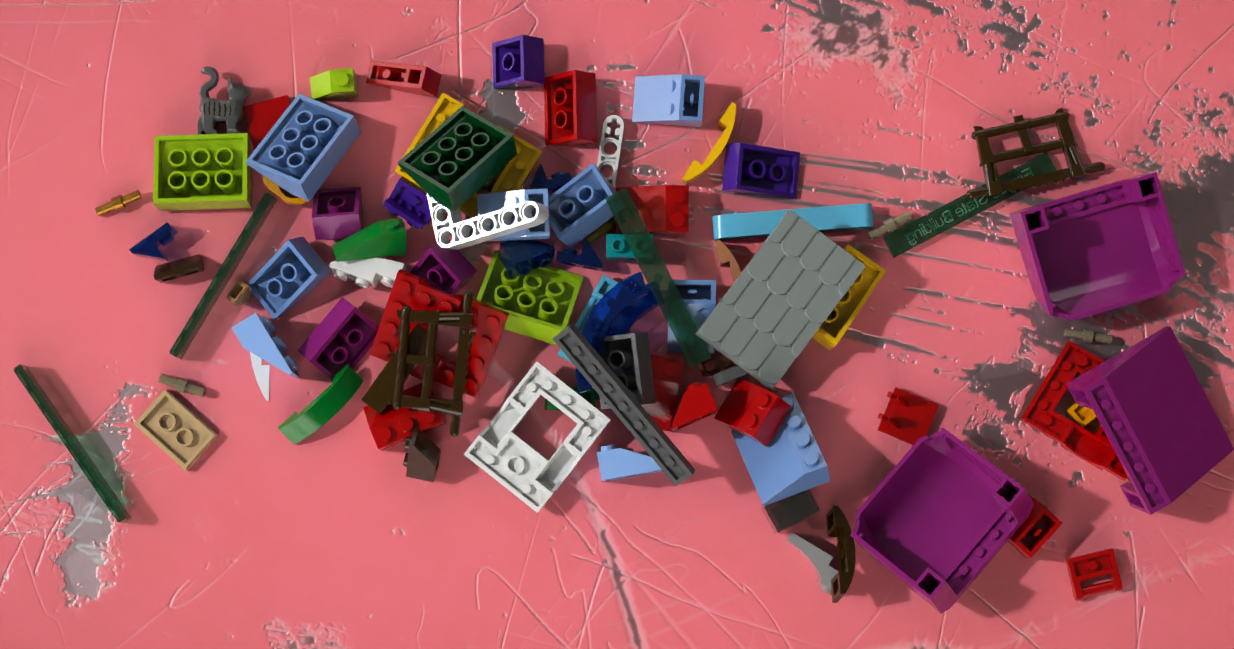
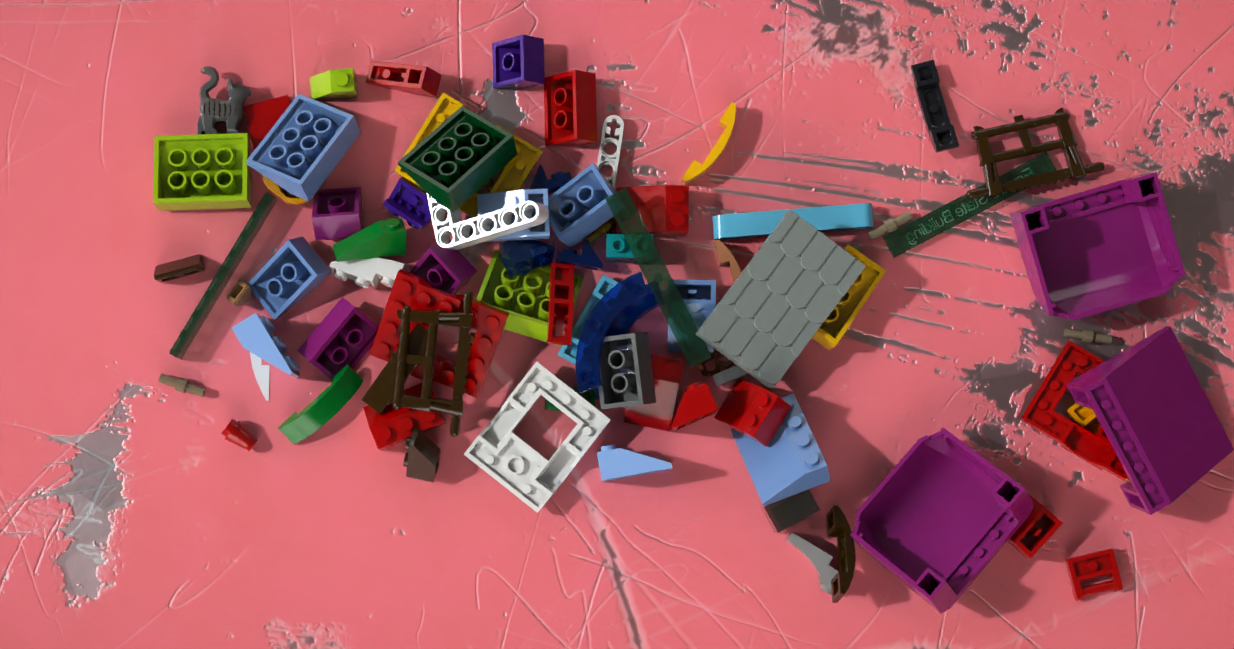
(72, 443): clear green tile -> none
(118, 202): pearl gold bar -> none
(150, 245): clear blue slope -> none
(176, 429): tan tile -> none
(239, 435): none -> red cone
(560, 304): none -> red slope
(624, 404): dark grey plate -> none
(669, 100): slope -> none
(760, 170): dark purple slope -> none
(907, 416): red plate -> none
(933, 106): none -> black slope

